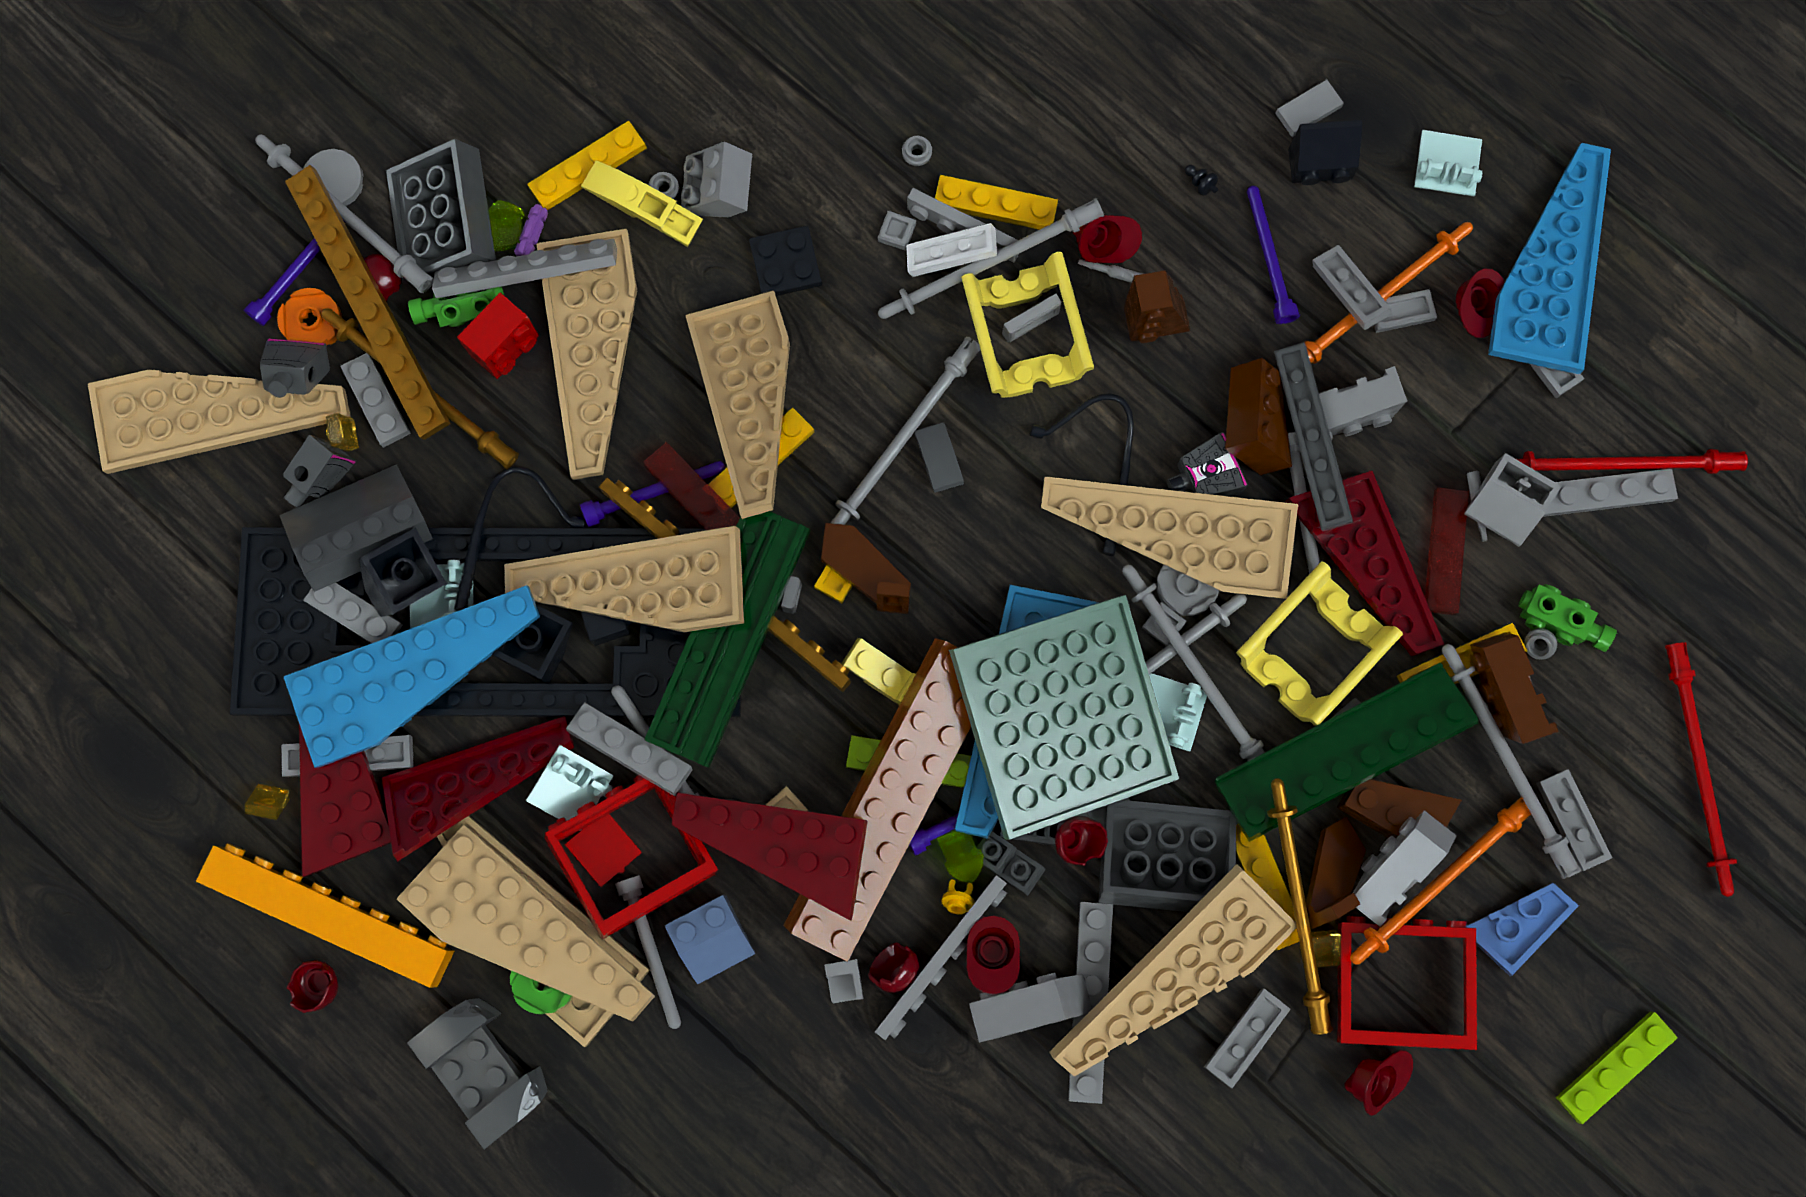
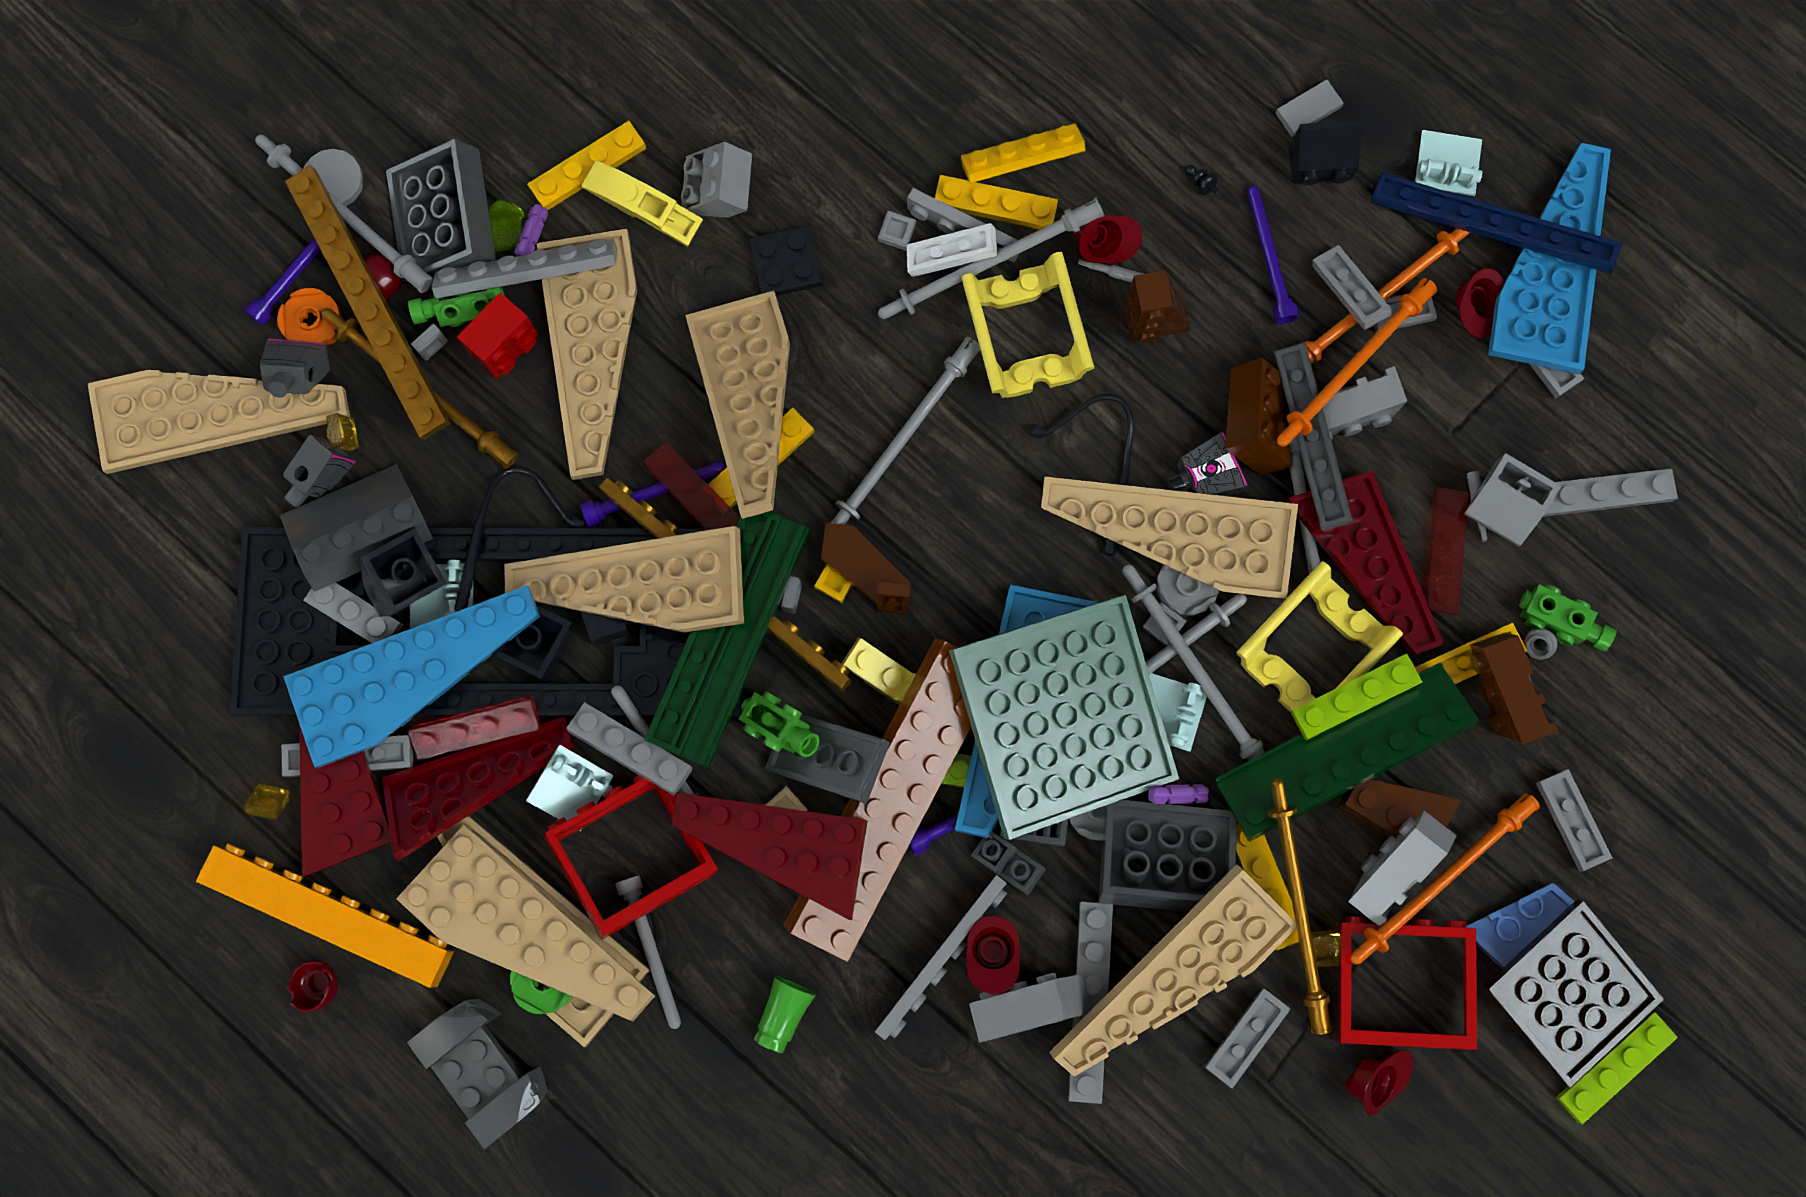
(375, 400): light grey plate -> none
(429, 342): none -> light grey tile
(474, 727): none -> clear red plate
(603, 849): red piece -> none
(665, 178): light grey plate -> none
(710, 939): sand blue slope -> none
(778, 724): none -> bright green brick
(782, 1013): none -> bright green plant
(842, 764): none -> dark grey tile
(844, 981): light grey panel -> none
(894, 968): dark red hair -> none
(917, 142): light grey plate -> none
(939, 457): dark grey slope -> none
(957, 901): yellow plate -> none
(961, 856): clear neon green tile -> none
(1023, 153): none -> yellow plate
(1031, 318): light grey tile -> none
(1080, 840): dark red hair -> none
(1178, 794): none -> medium lavender axle
(1334, 874): reddish brown piece -> none
(1356, 697): none -> lime plate
(1410, 305): none -> orange bar
(1497, 223): none -> dark blue tile
(1554, 843): light grey bar -> none
(1573, 993): none -> plate
(1683, 676): red bar -> none
(1711, 462): red bar -> none

